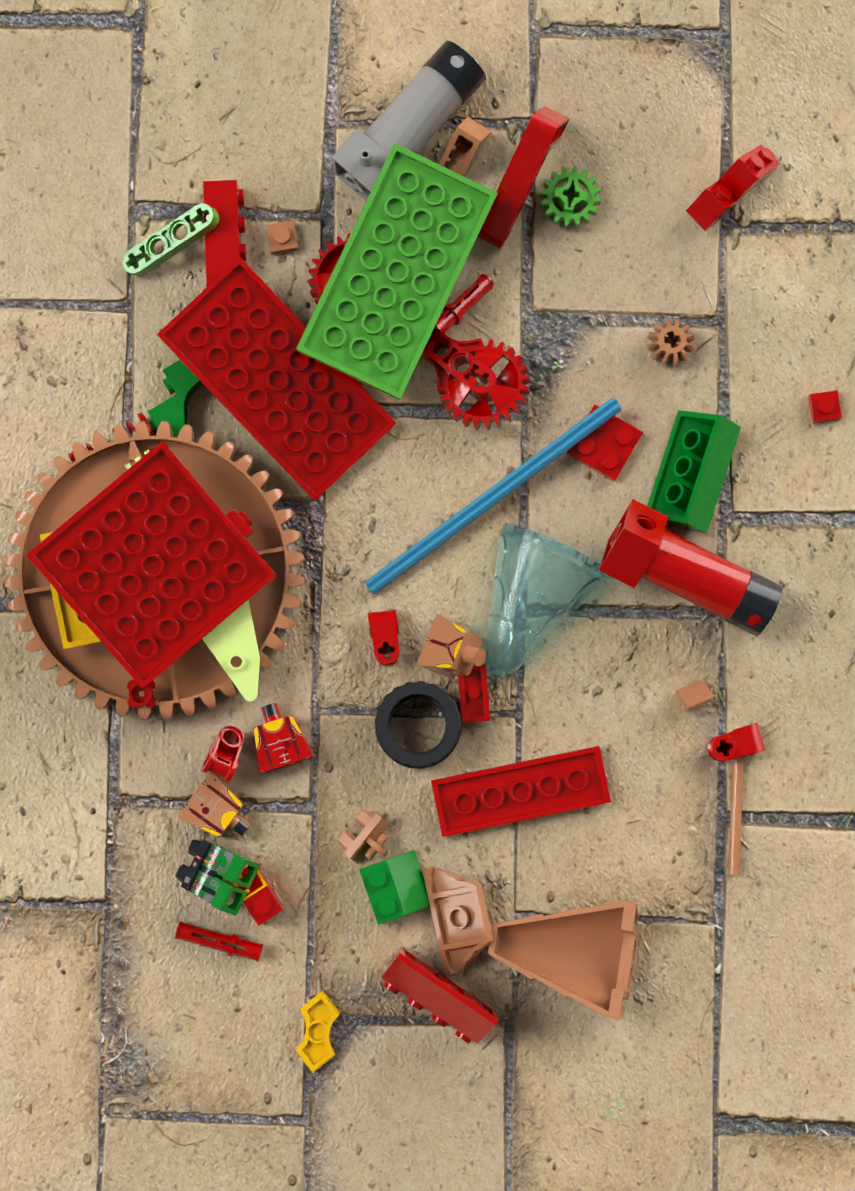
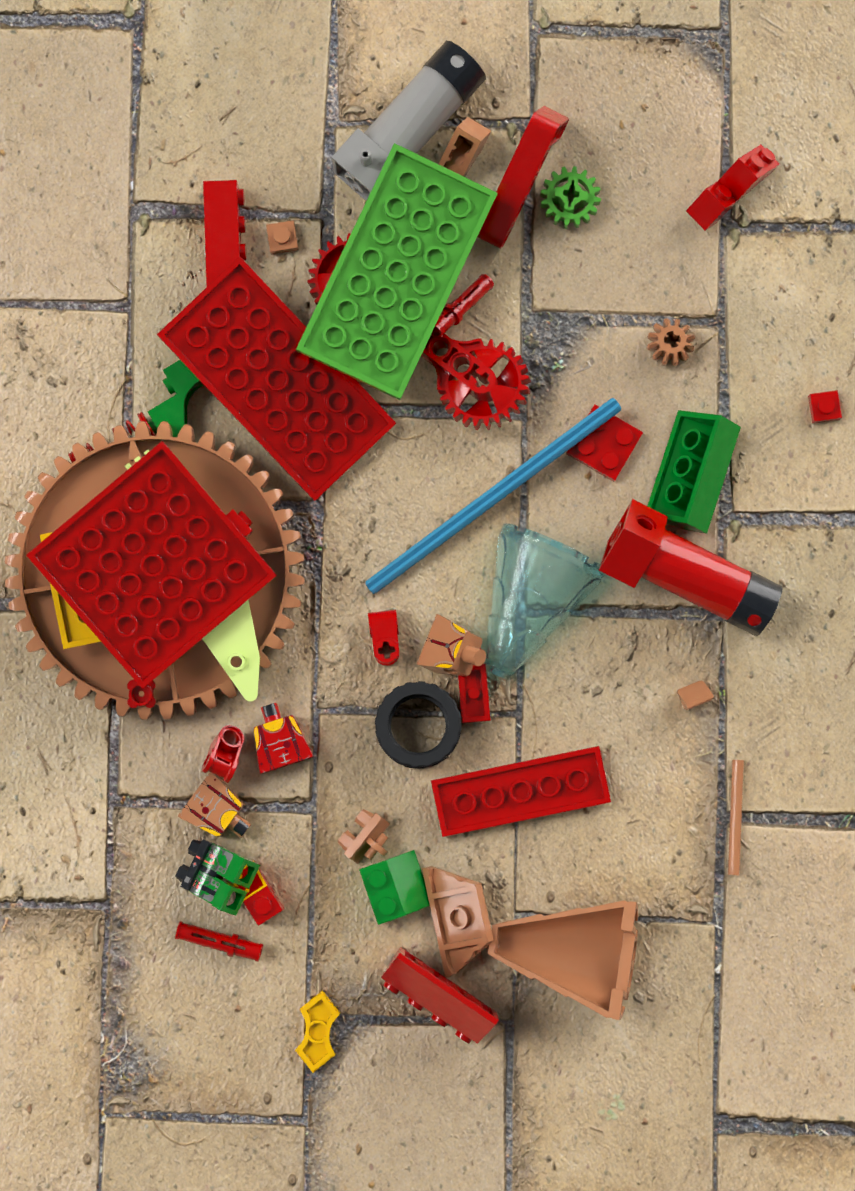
(172, 244): bright green beam -> none
(740, 743): red piece -> none

